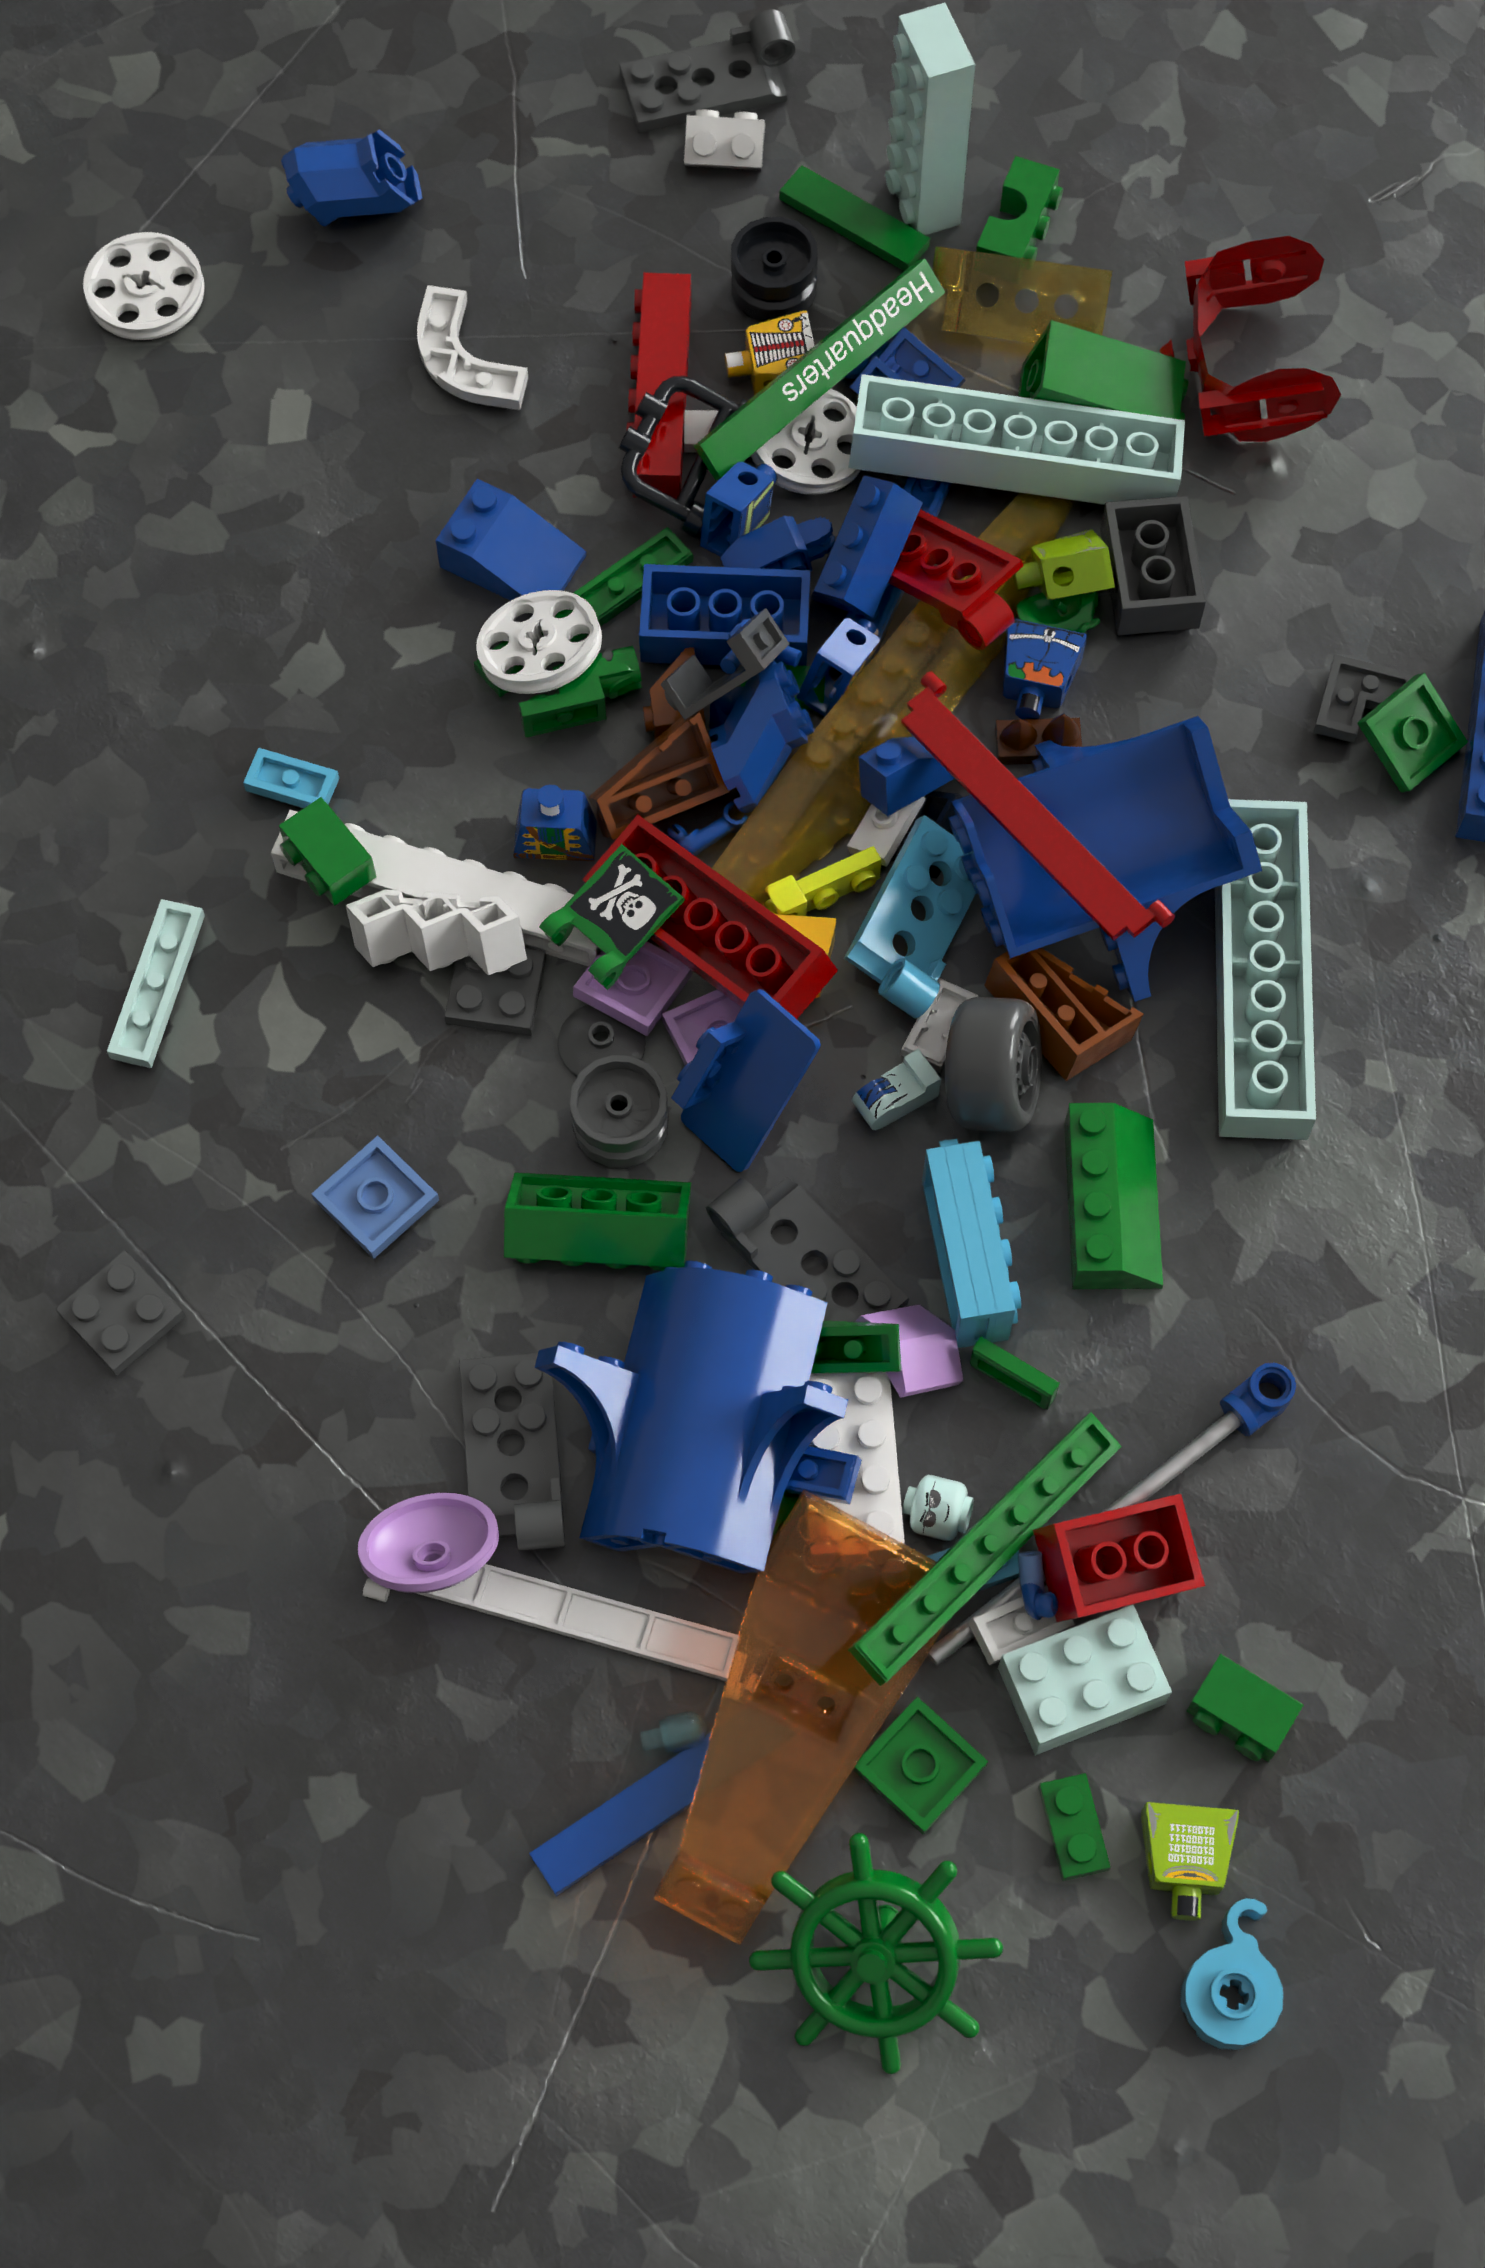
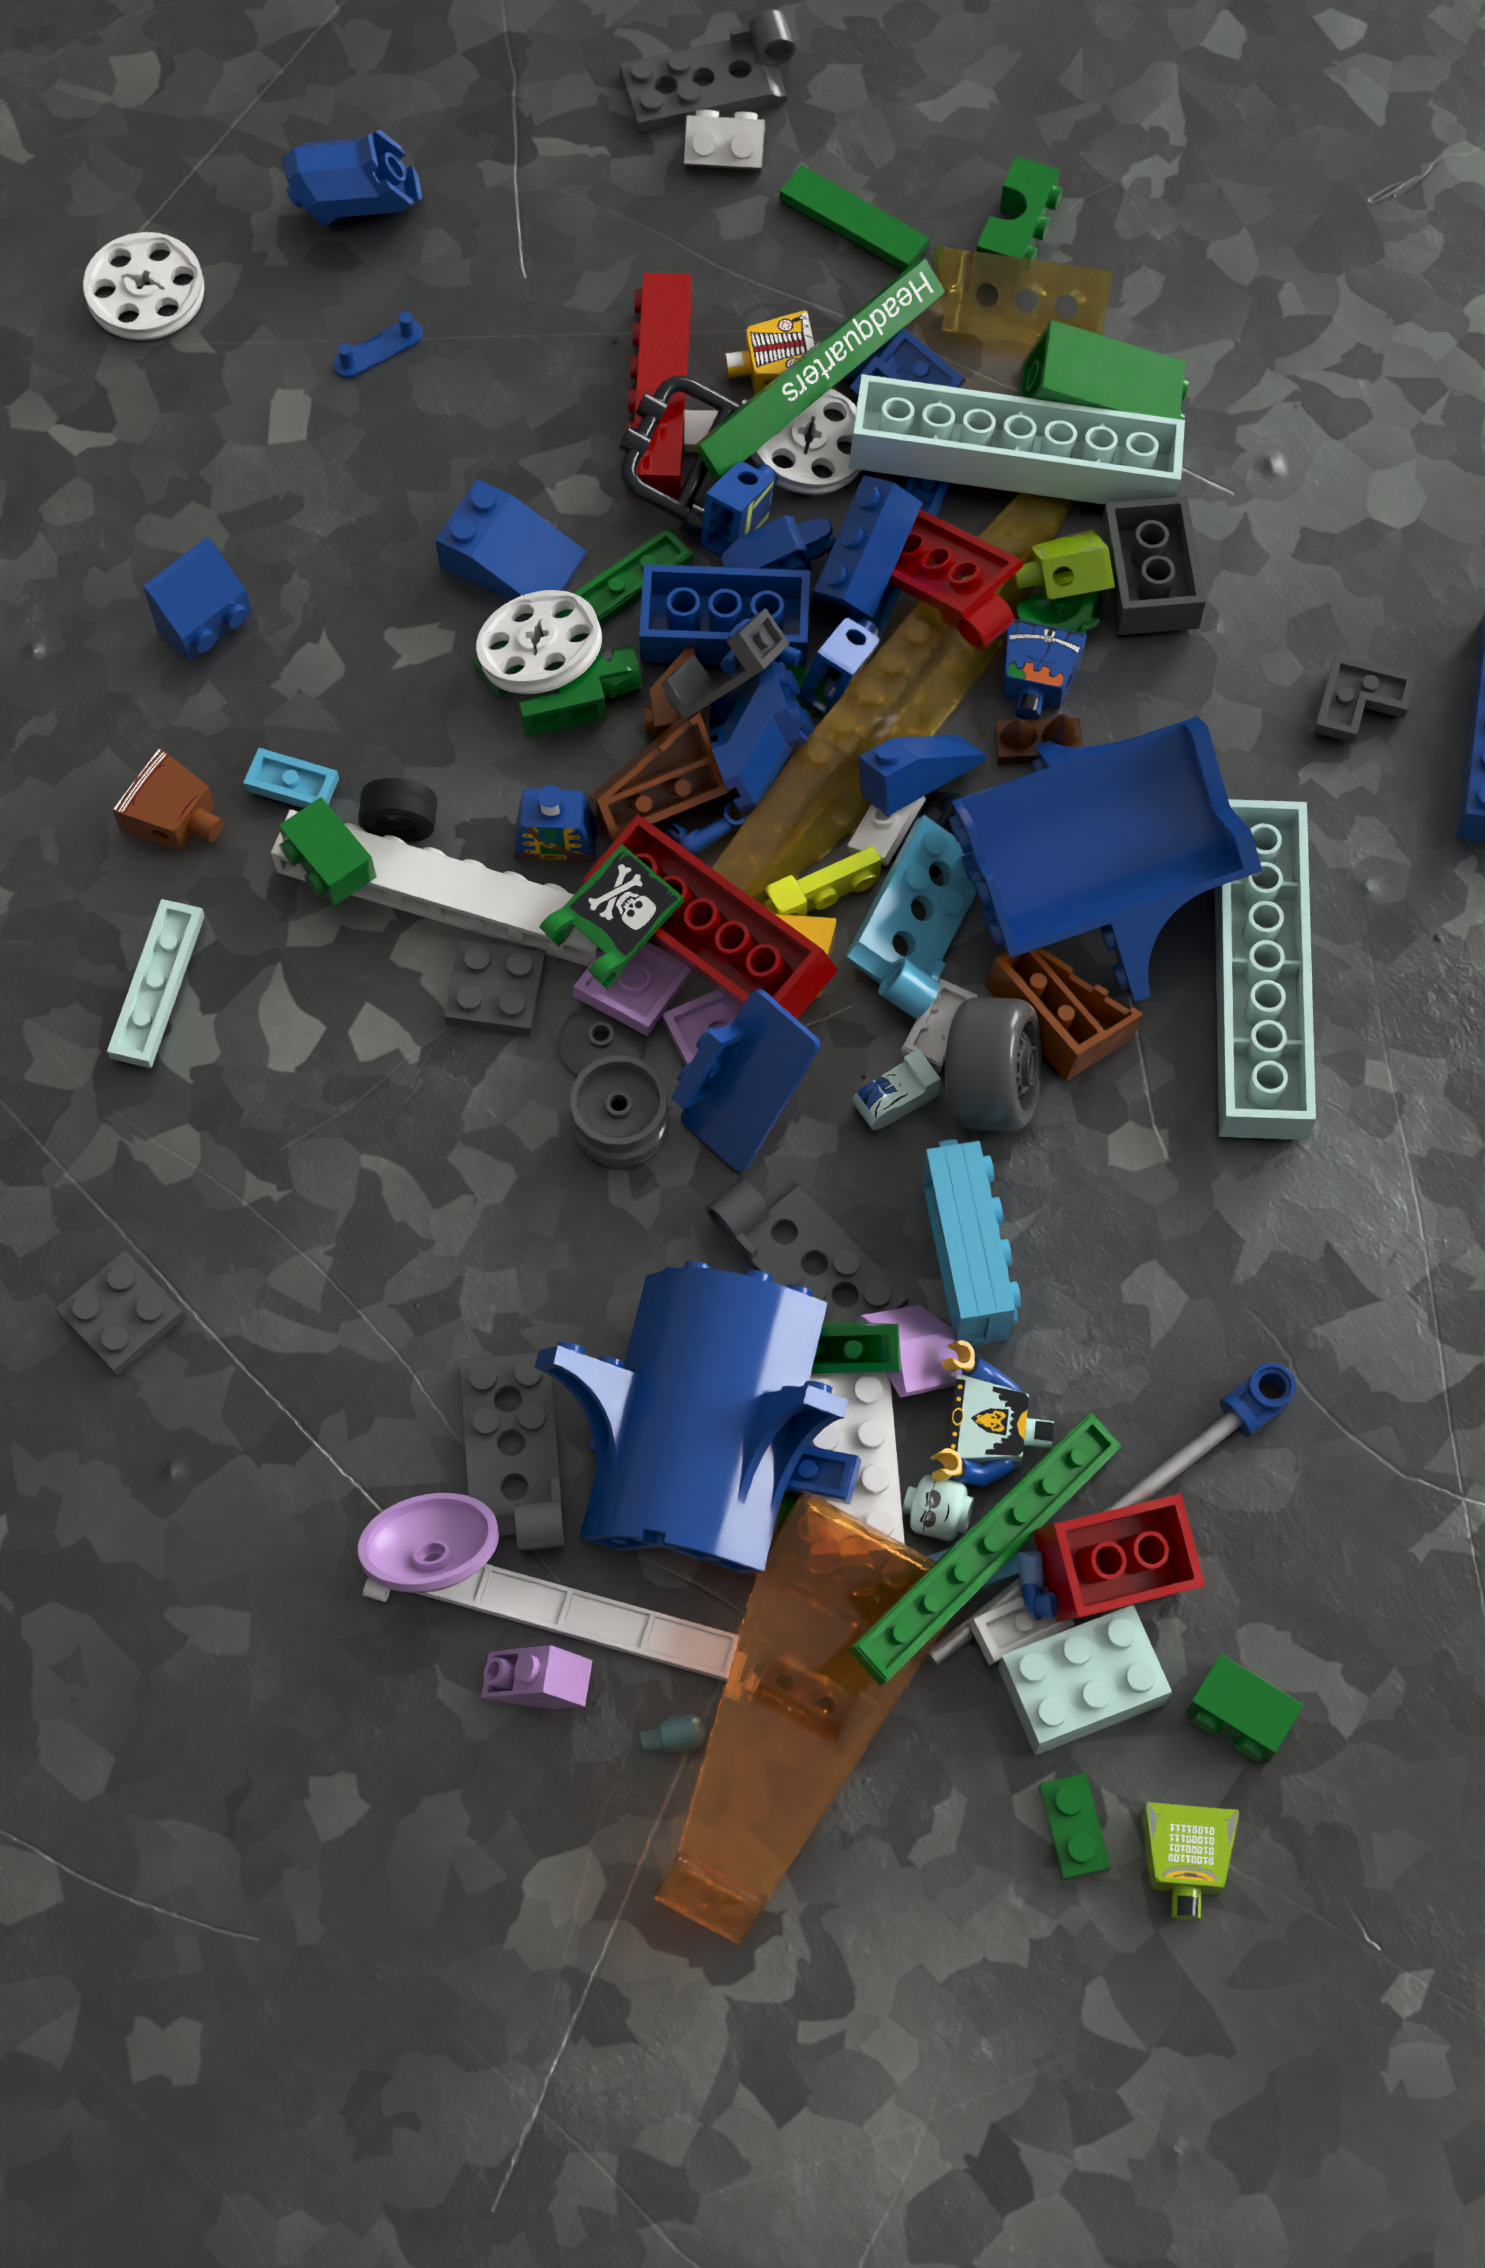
(167, 805): none -> dark orange torso
(197, 600): none -> blue slope
(375, 1197): medium blue plate -> none
(390, 342): none -> blue piece
(398, 809): none -> black tyre
(436, 930): white brick -> none
(452, 365): white plate -> none
(537, 1677): none -> lavender slope
(597, 1220): green slope -> none
(620, 1821): blue tile -> none
(773, 268): black wheel -> none
(875, 1953): green piece -> none
(920, 1765): green plate -> none
(929, 119): light aqua brick -> none
(987, 1423): none -> torso
(1014, 1373): green tile -> none
(1026, 817): red piece -> none
(1112, 1198): green slope -> none
(1236, 1965): medium azure piece -> none
(1293, 396): red animal -> none
(1412, 732): green plate -> none

